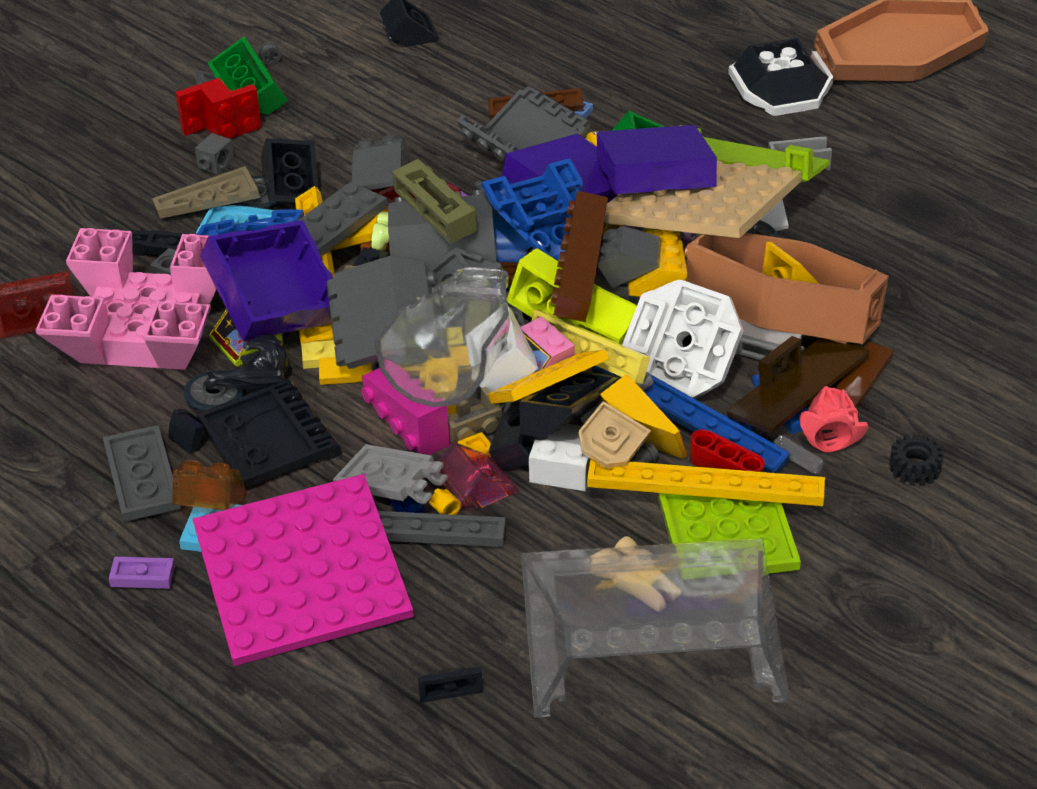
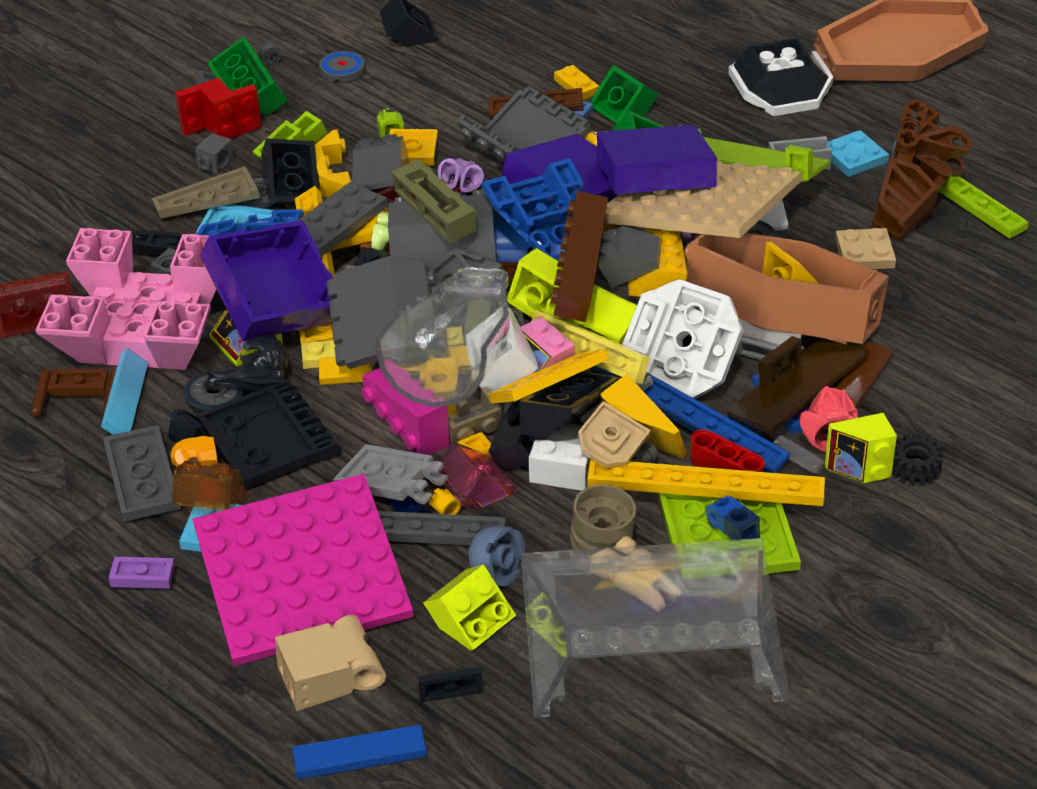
(72, 383): none -> reddish brown plate
(124, 393): none -> medium azure tile
(196, 449): none -> light orange rock
(305, 128): none -> lime slope
(327, 662): none -> tan piece
(329, 152): none -> yellow slope
(342, 66): none -> dark grey tile
(359, 751): none -> blue tile
(387, 120): none -> lime rock
(419, 144): none -> yellow plate
(458, 170): none -> lavender piece
(470, 607): none -> neon yellow slope
(499, 551): none -> sand blue cylinder
(572, 78): none -> yellow plate
(601, 517): none -> dark tan wheel
(622, 93): none -> green slope
(733, 519): none -> dark blue leg
(856, 153): none -> medium azure plate
(861, 448): none -> neon yellow slope
(866, 247): none -> tan plate
(918, 169): none -> reddish brown piece
(984, 207): none -> lime plate

